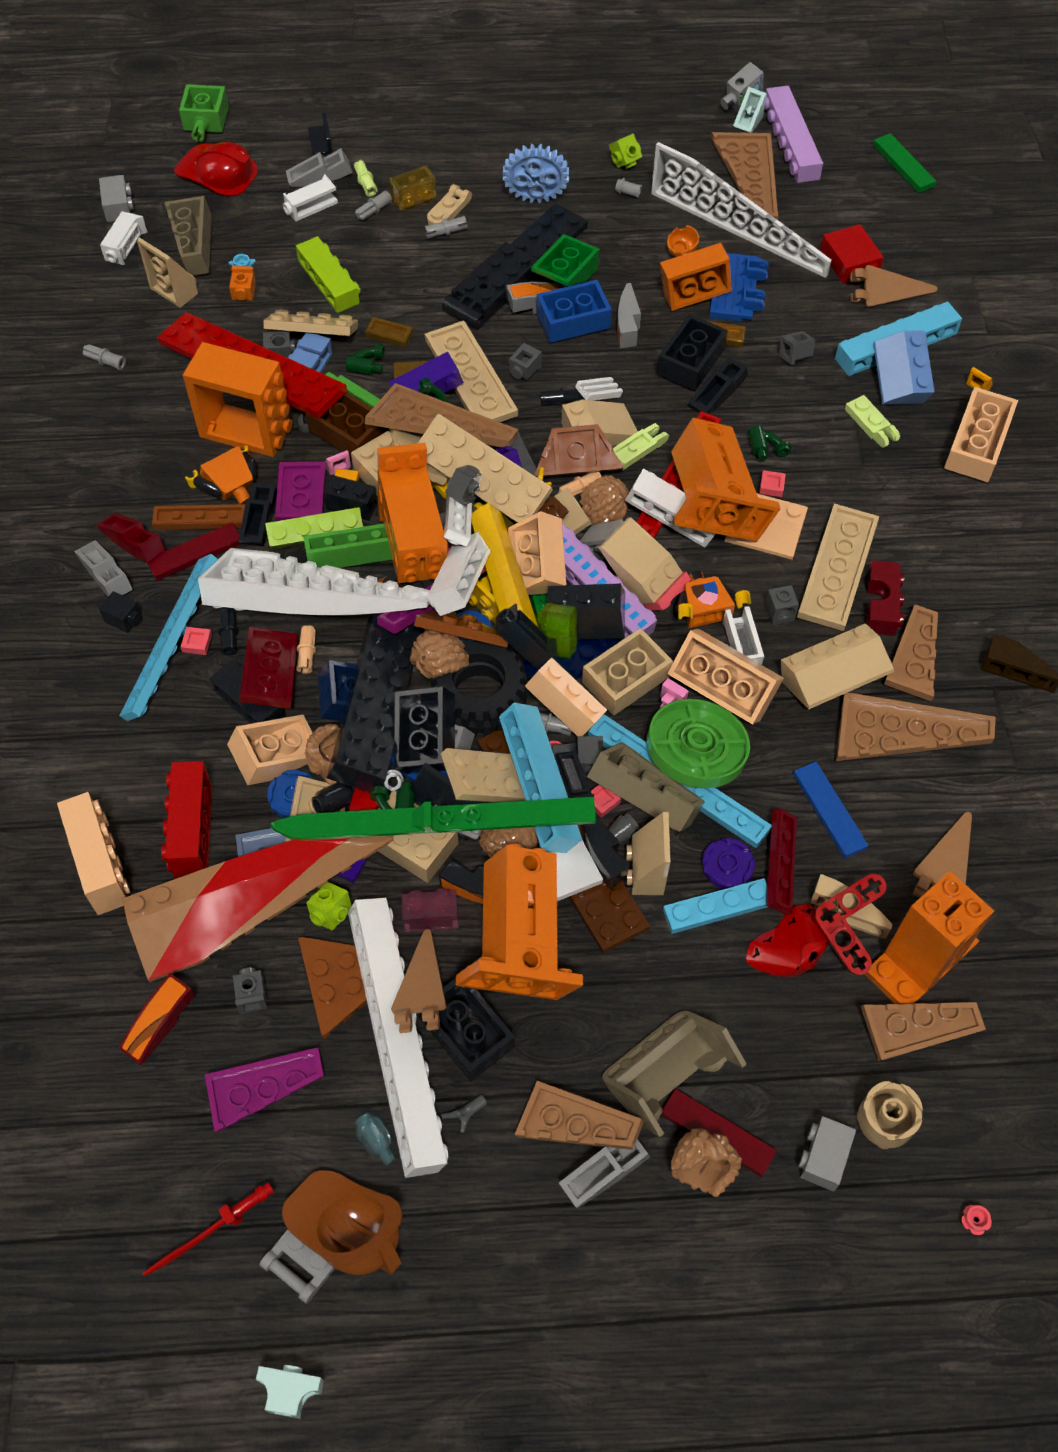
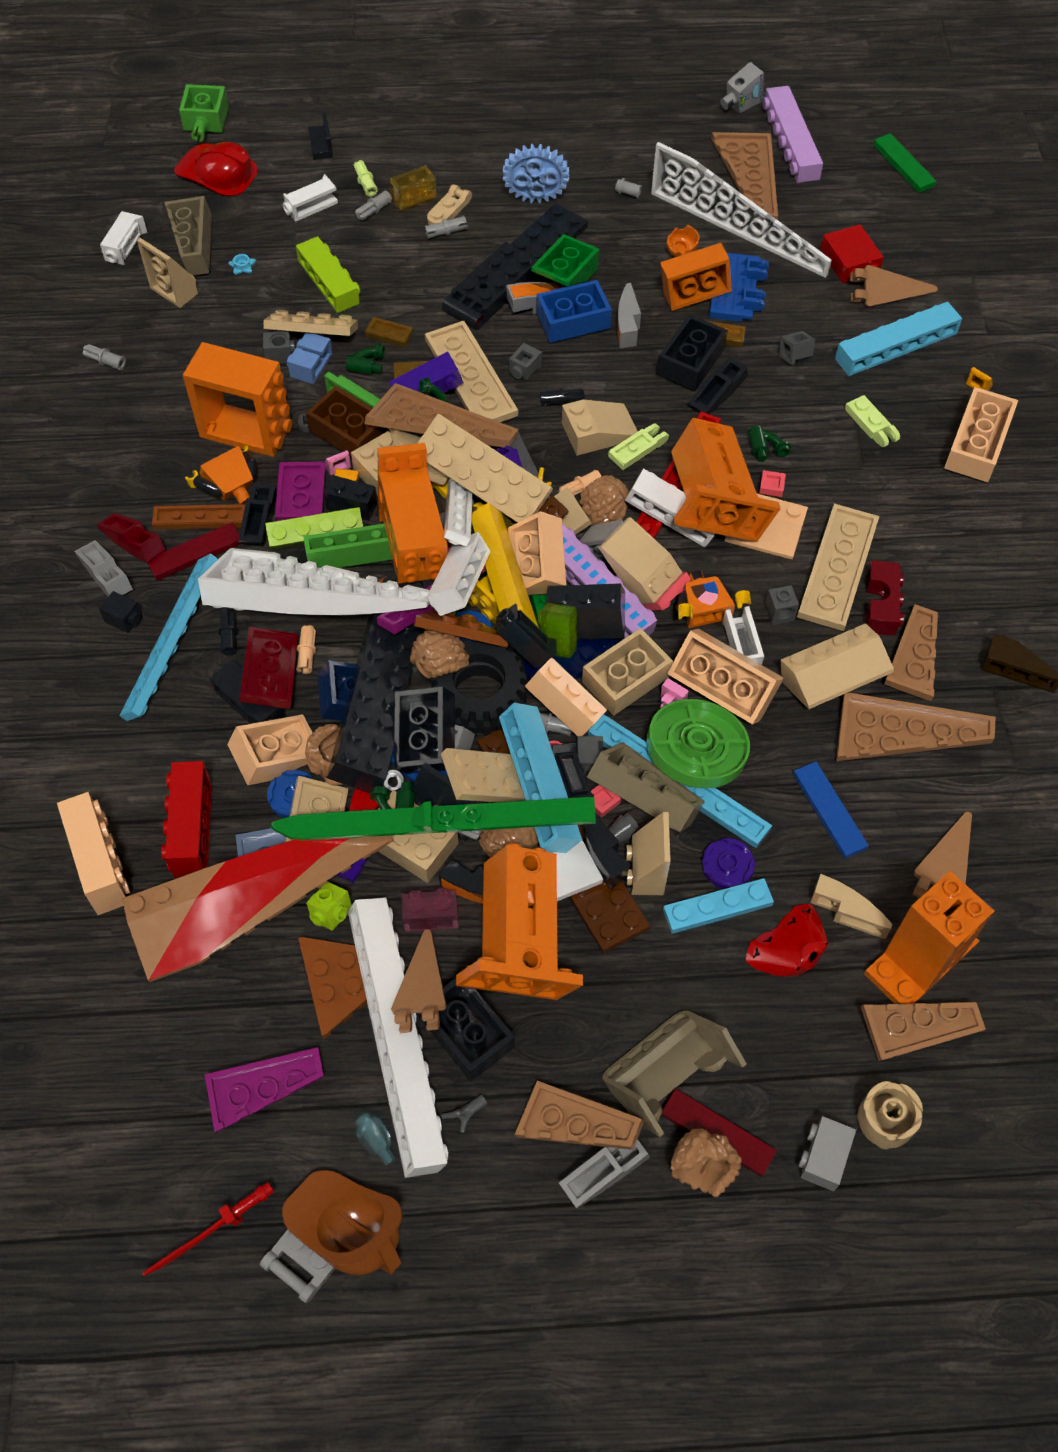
(115, 196): light grey brick -> none
(156, 1019): slope -> none
(196, 640): coral plate -> none
(242, 283): orange brick -> none
(250, 999): dark grey brick -> none
(288, 1389): light aqua brick -> none
(305, 387): red plate -> none
(313, 169): light grey slope -> none
(332, 798): black brick -> none
(464, 484): dark grey brick -> none
(577, 452): dark orange wing -> none
(598, 389): white tile -> none
(625, 151): lime brick -> none
(751, 110): light aqua slope -> none
(782, 861): dark red tile -> none
(840, 924): red beam -> none
(904, 368): medium blue slope -> none
(982, 1214): coral plate -> none

